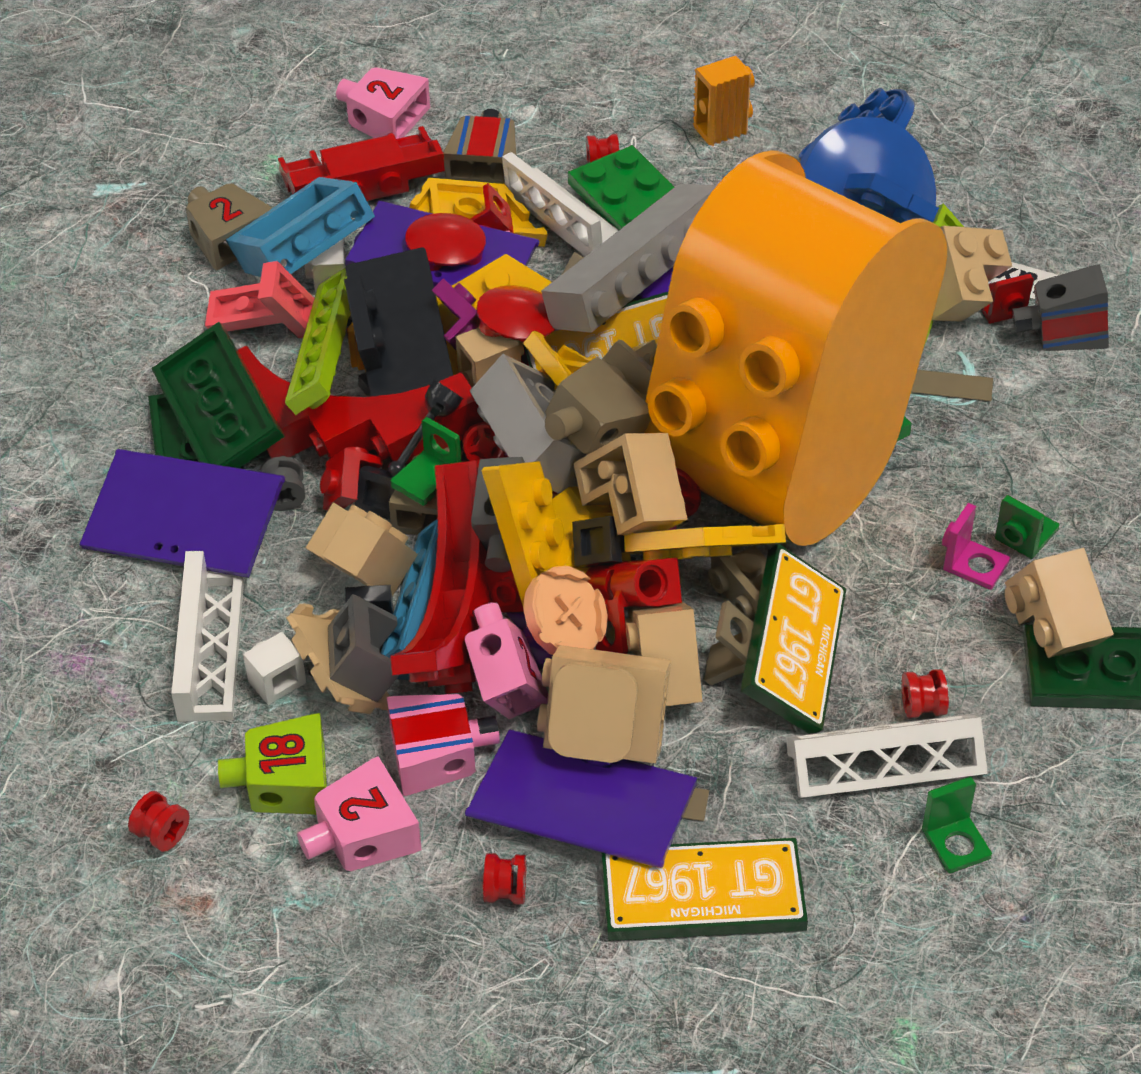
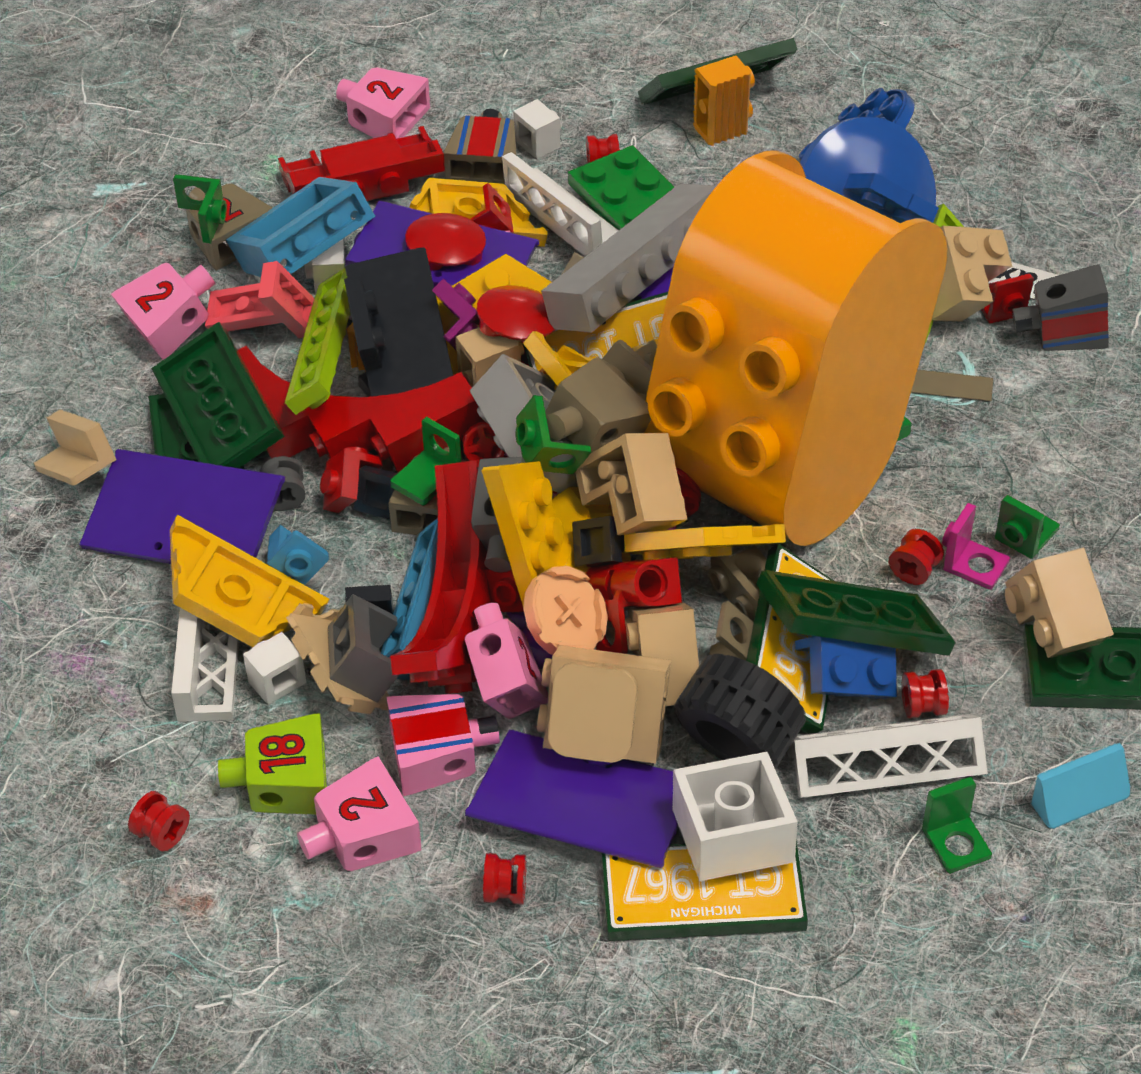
(81, 449): none -> tan panel
(165, 305): none -> bright pink torso
(211, 209): none -> green bracket
(232, 586): none -> yellow wing
(295, 554): none -> dark azure bracket
(362, 546): tan brick -> none
(439, 402): black hinge -> none
(535, 441): none -> green bracket
(537, 128): none -> white plate
(682, 80): none -> dark green tile
(734, 816): none -> white brick
(739, 709): none -> black tyre
(850, 668): none -> blue bracket
(854, 613): none -> dark green tile
(916, 556): none -> red wheel
(1081, 786): none -> medium azure slope

